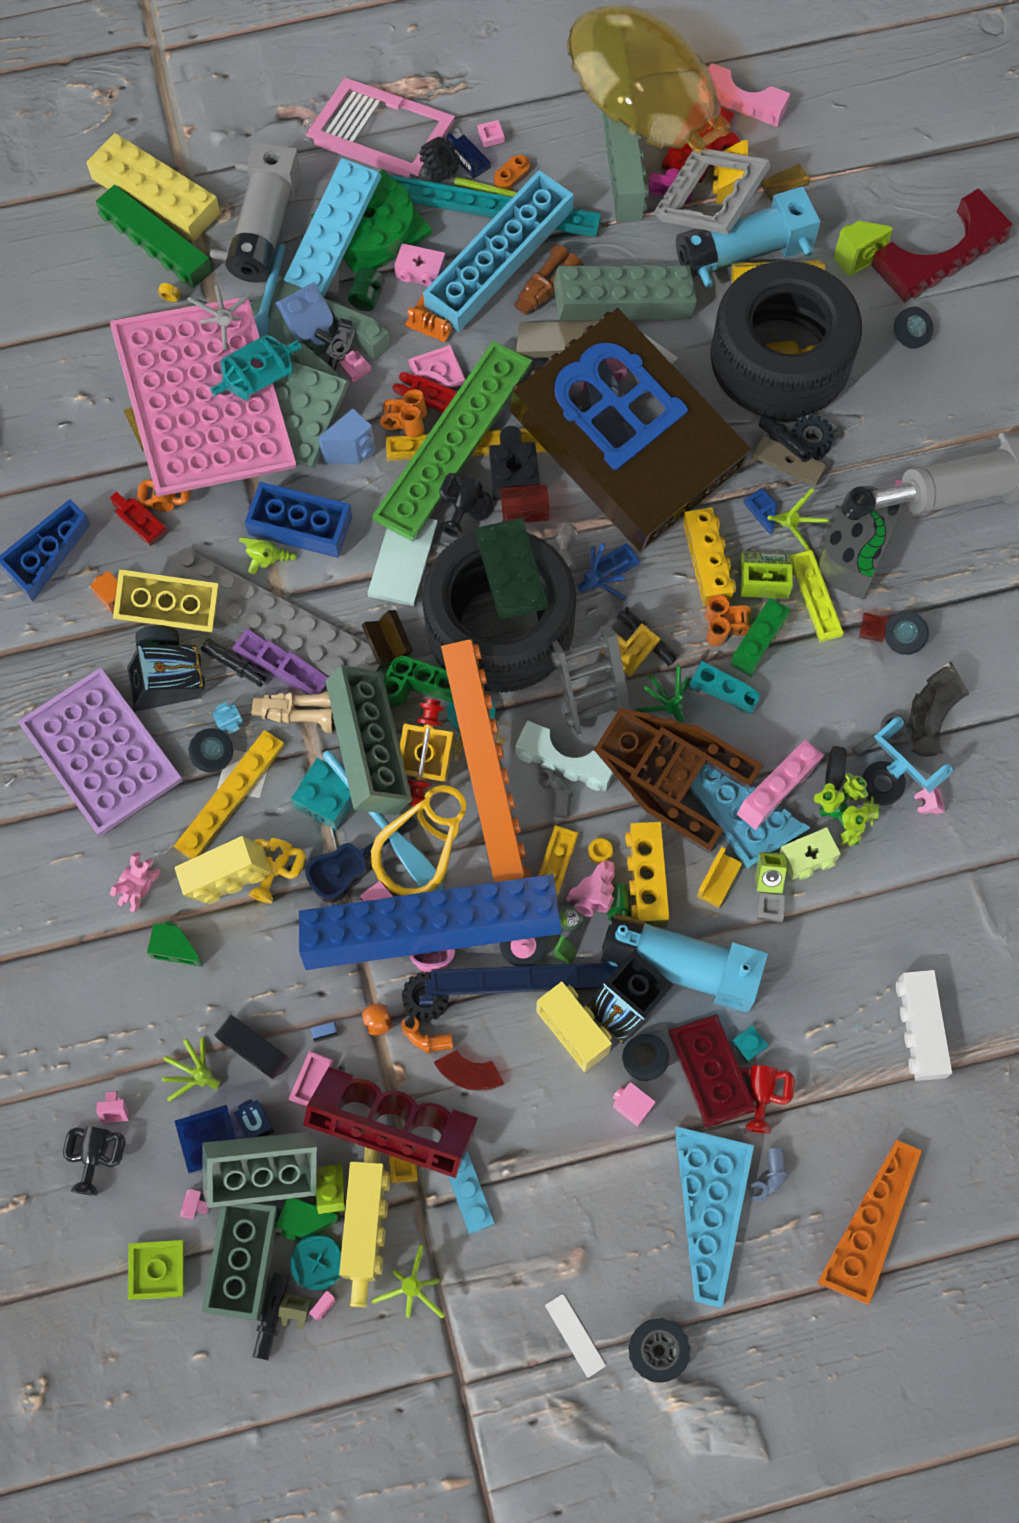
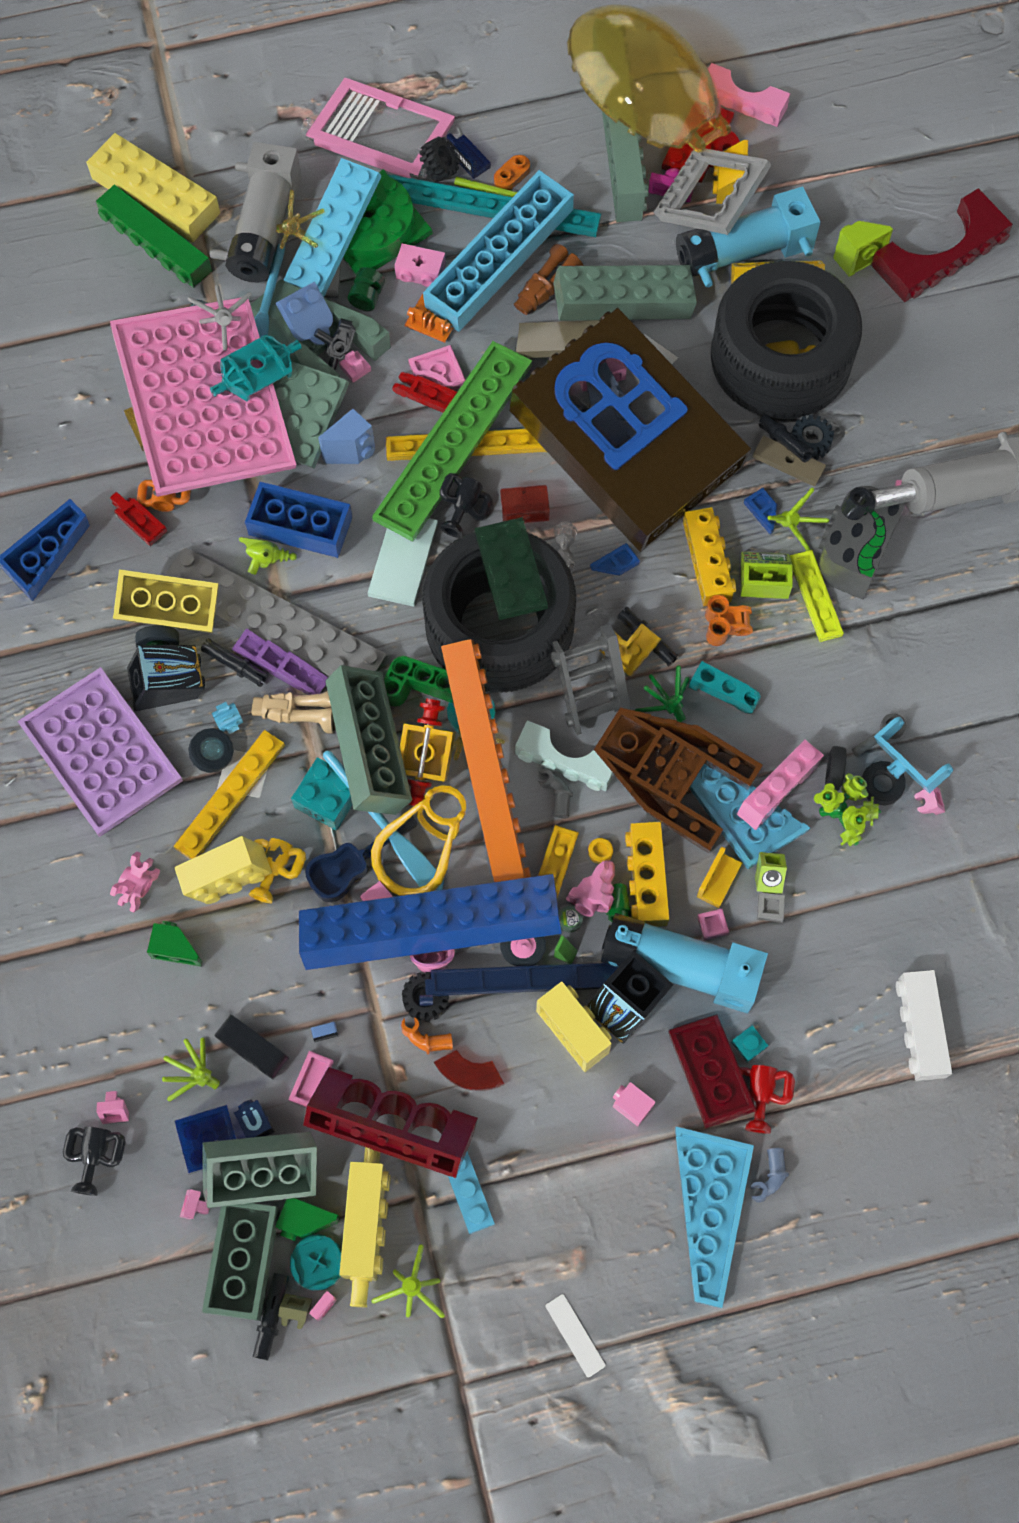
(105, 589): orange brick -> none
(156, 1270): lime plate -> none
(169, 292): yellow tile -> none
(292, 225): none -> clear yellow plant
(330, 1188): lime plate -> none
(377, 1019): orange piece -> none
(387, 638): dark brown panel -> none
(402, 1170): yellow tile -> none
(406, 413): orange piece -> none
(491, 133): bright pink plate -> none
(512, 462): black brick -> none
(595, 578): blue plant -> none
(645, 1057): black wheel -> none
(675, 1345): black wheel -> none
(713, 924): none -> bright pink tile
(760, 635): green arch -> none
(785, 181): clear yellow tile -> none
(817, 844): yellowish green brick -> none
(865, 1242): orange wing -> none
(873, 627): clear red plate -> none
(906, 633): black wheel -> none
(913, 327): black wheel -> none
(930, 709): clear smoke brick -> none

